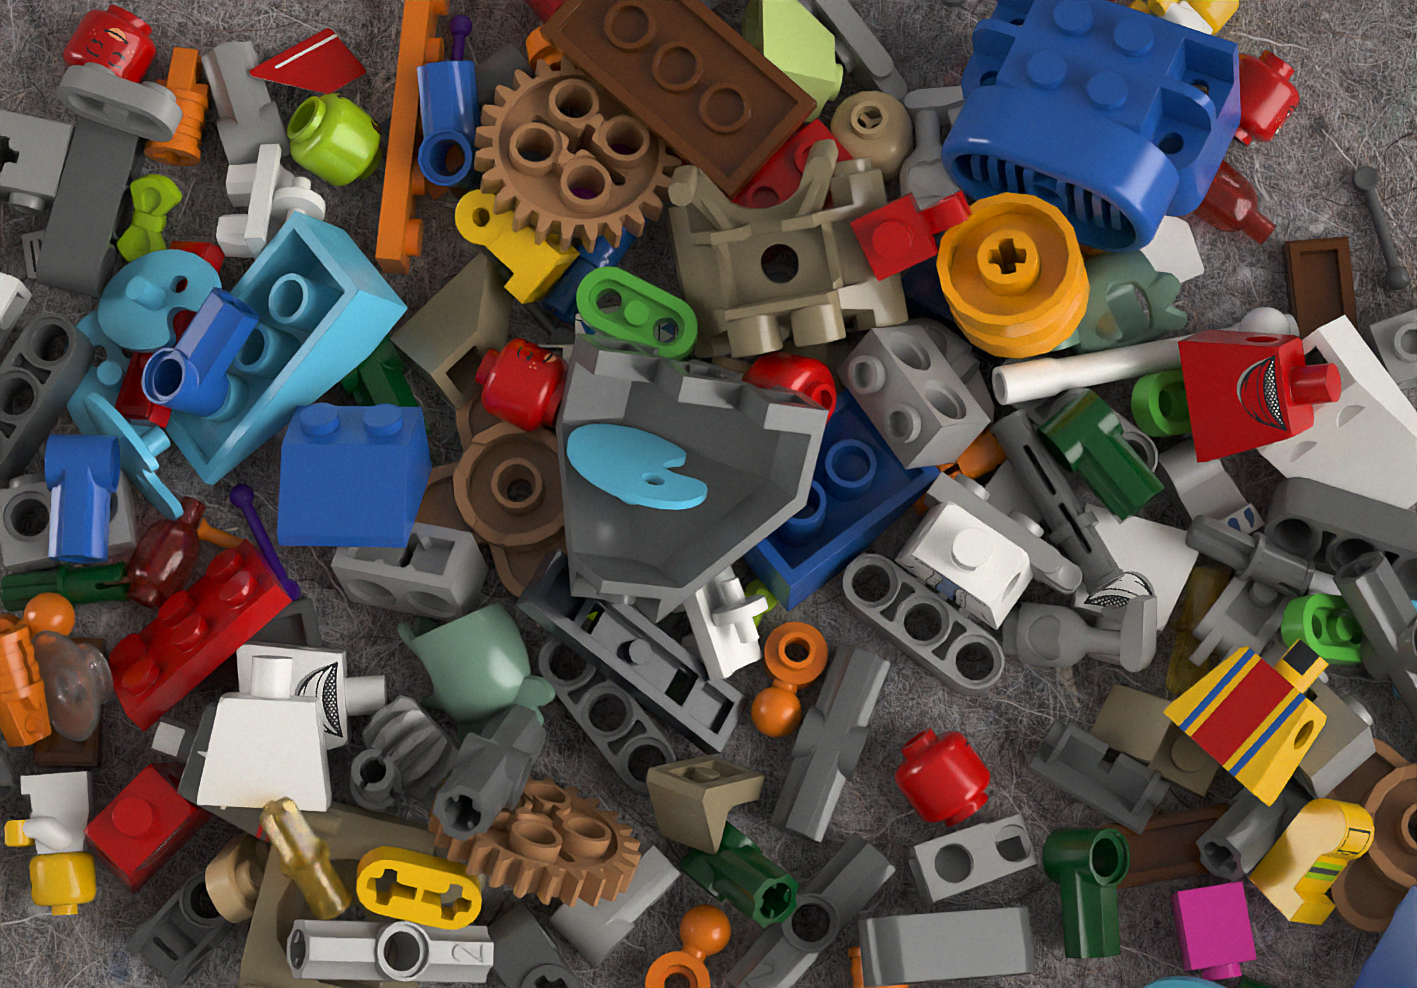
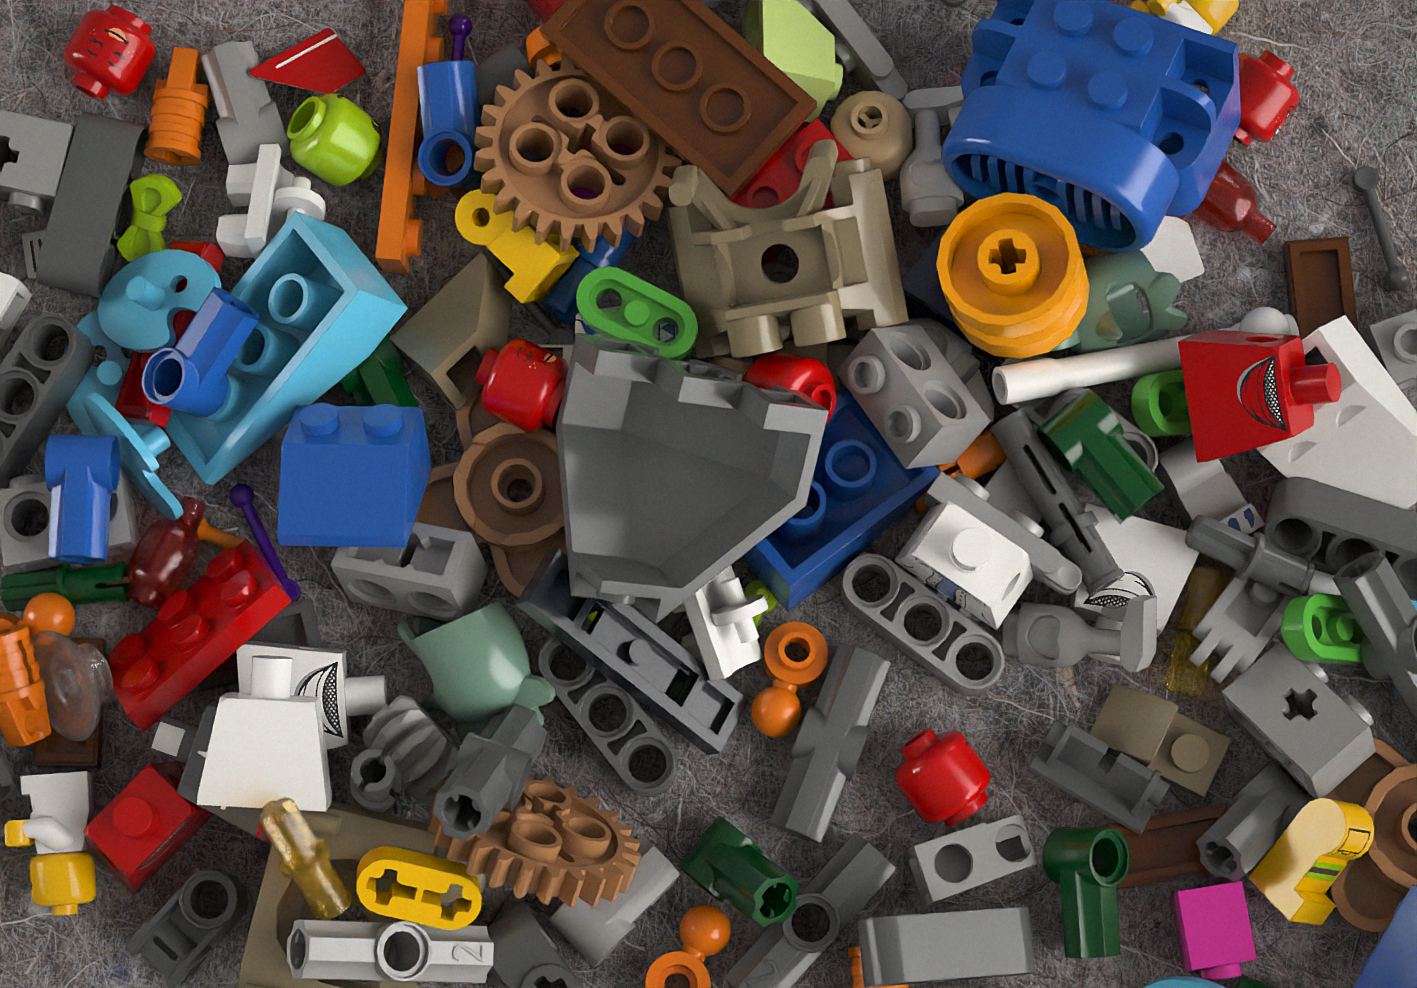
(119, 103): light grey plate -> none
(237, 876): tan plate -> none
(626, 459): medium azure piece -> none
(695, 798): dark tan slope -> none
(902, 233): red plate -> none
(1255, 716): torso -> none

